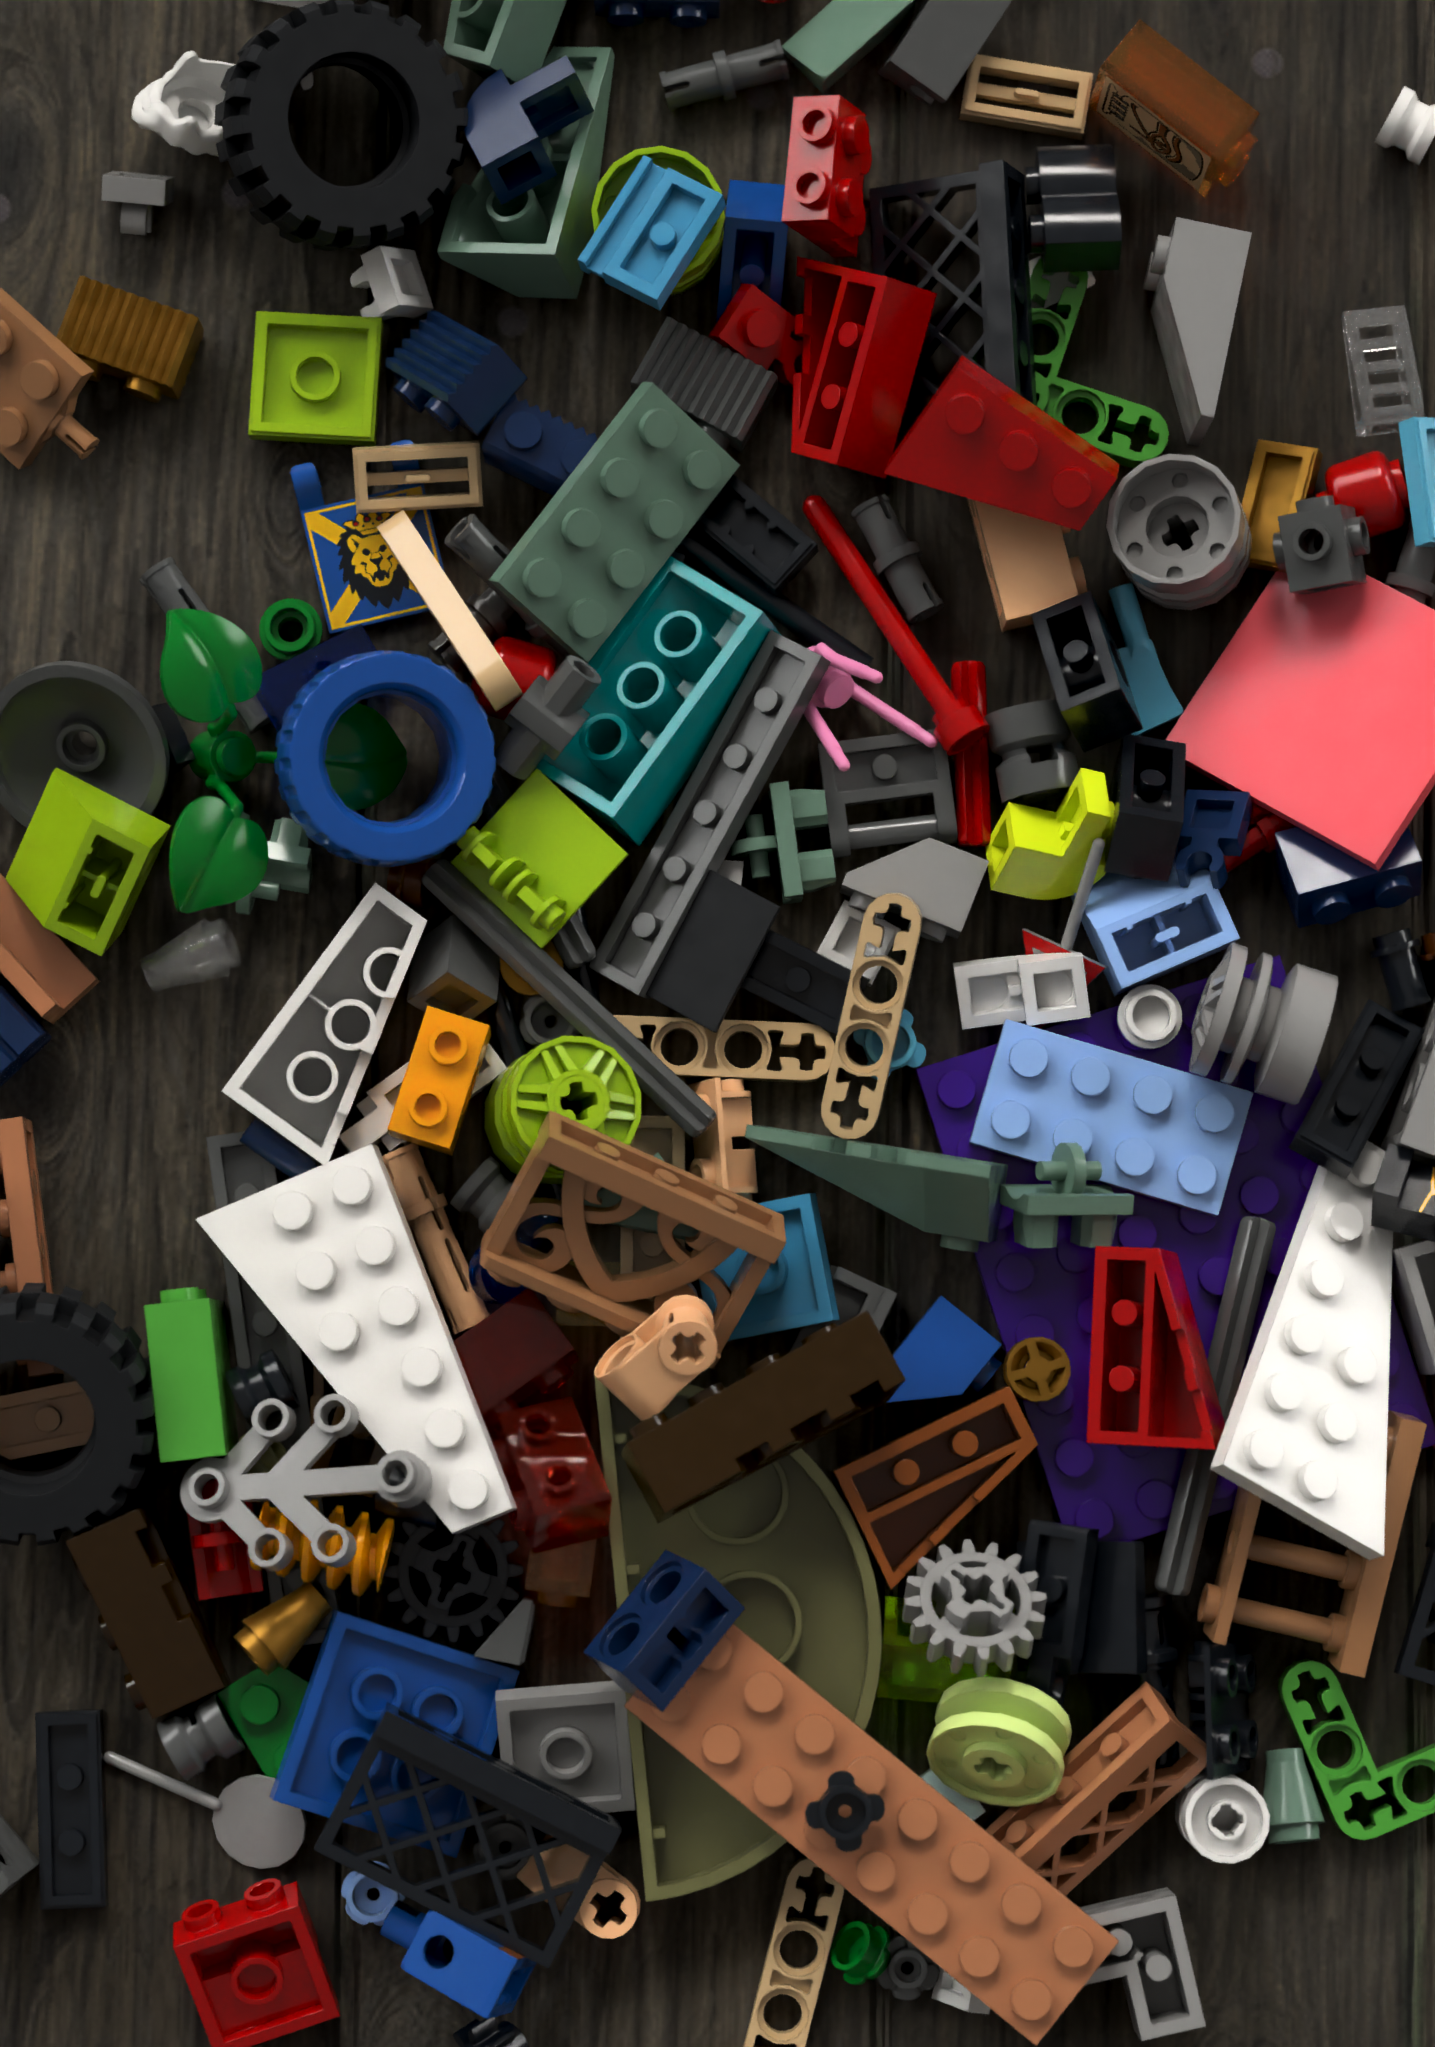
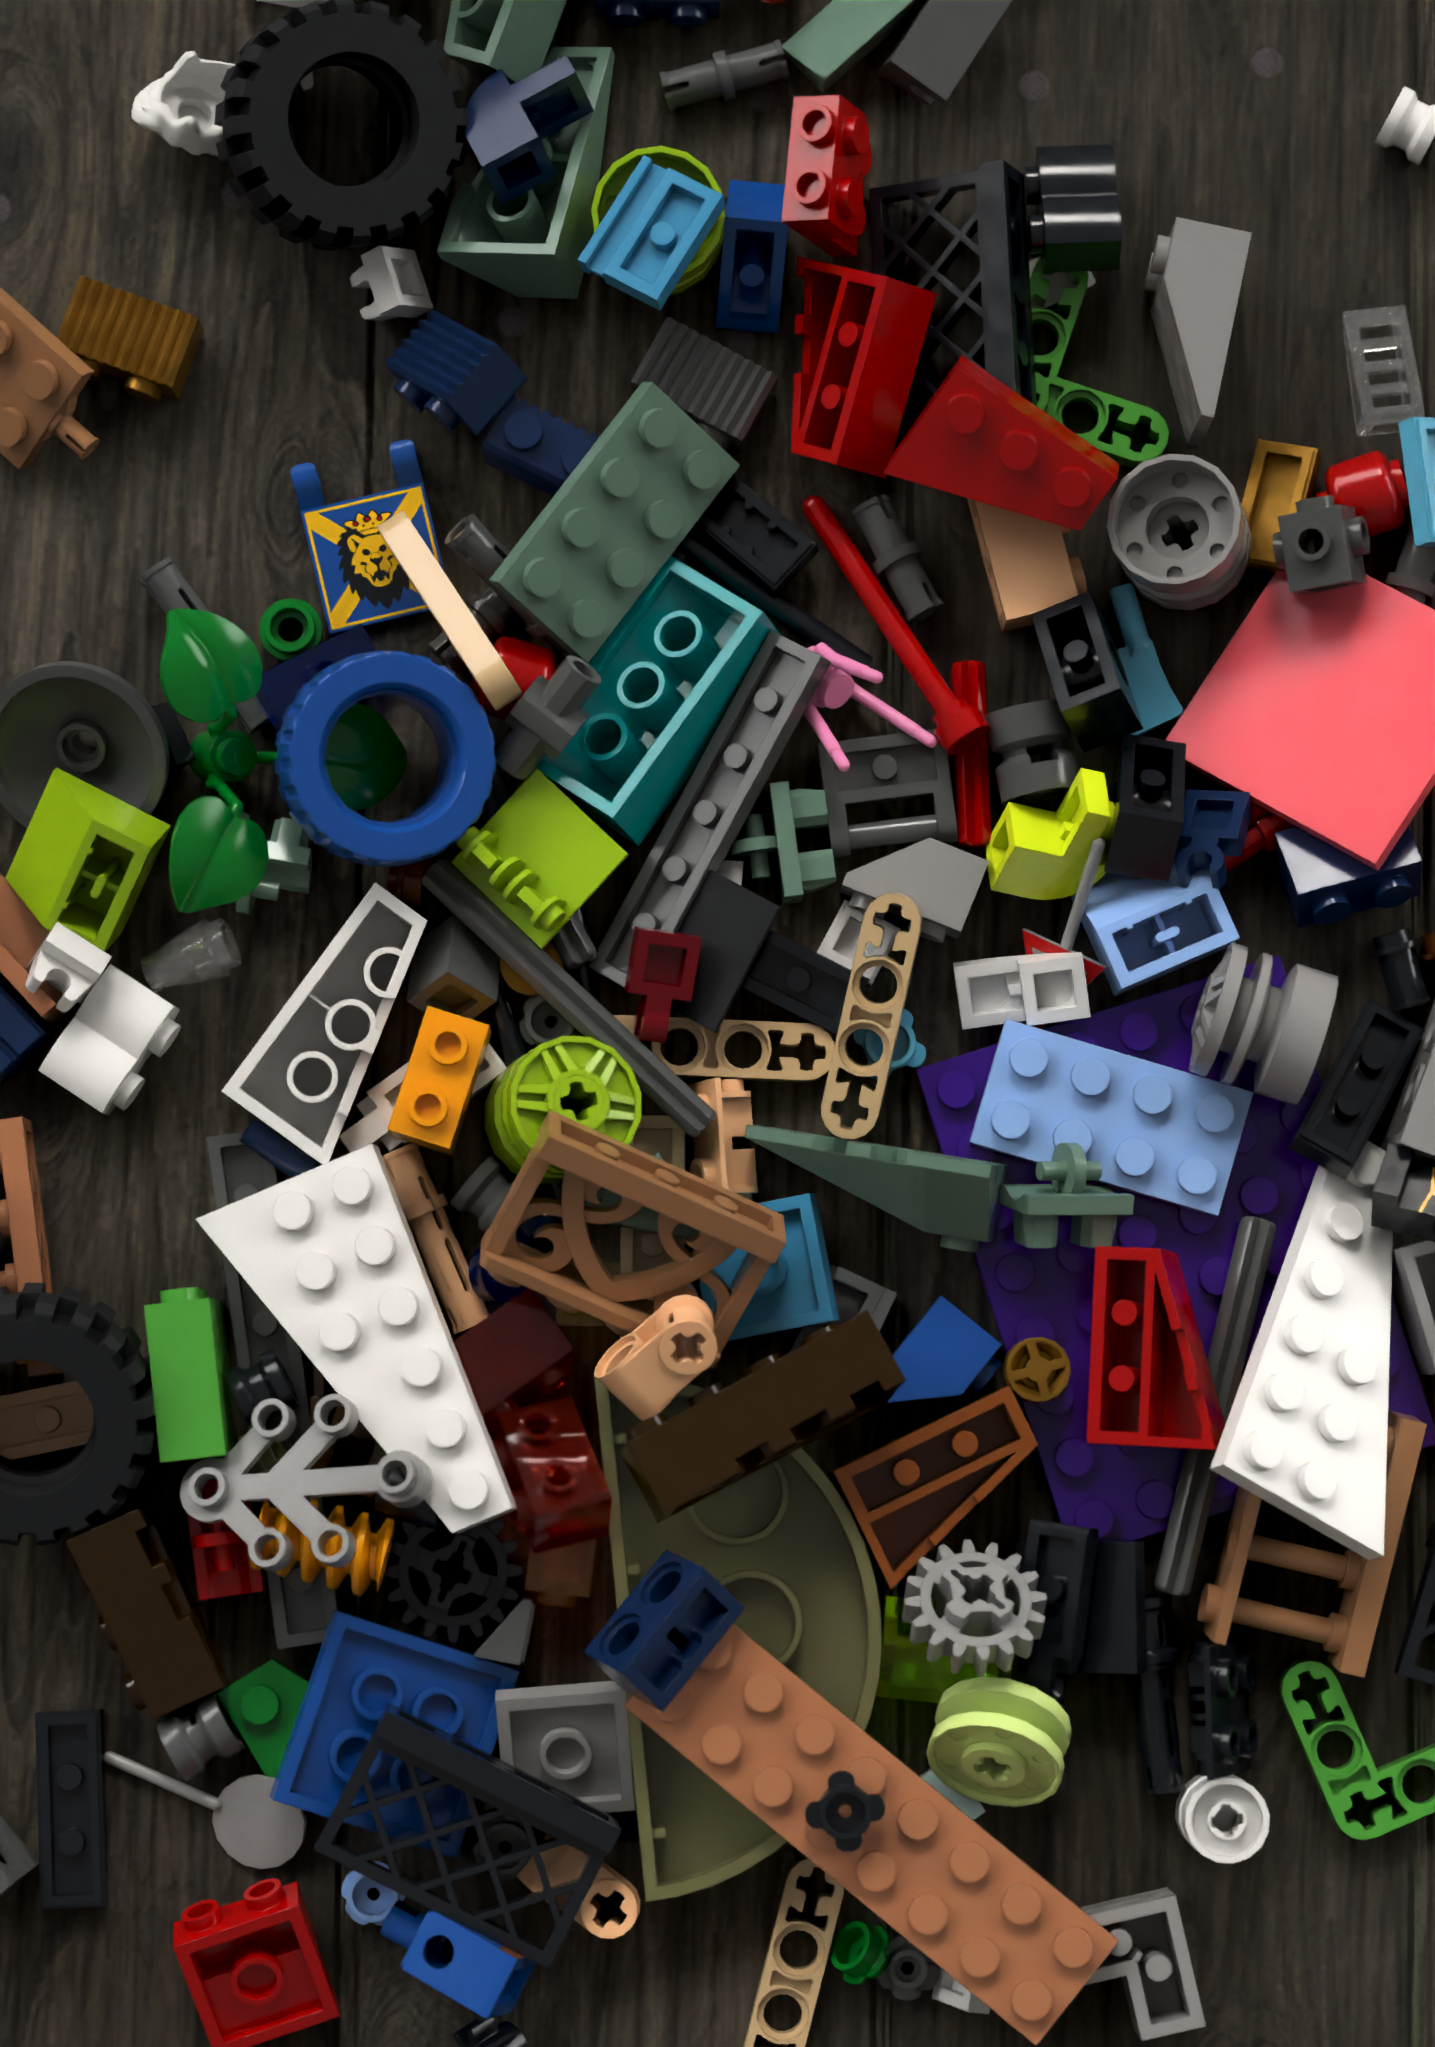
(67, 965): none -> white tile
(111, 1041): none -> white brick
(138, 196): light grey tile -> none
(282, 1628): pearl gold cone -> none
(315, 378): lime plate -> none
(472, 473): tan tile -> none
(660, 969): none -> dark red plate
(759, 332): red plate -> none
(1023, 119): tan tile -> none
(1108, 1761): nougat fence -> none
(1149, 1016): white plate -> none
(1175, 110): clear orange brick -> none
(1290, 1798): sand green cone -> none

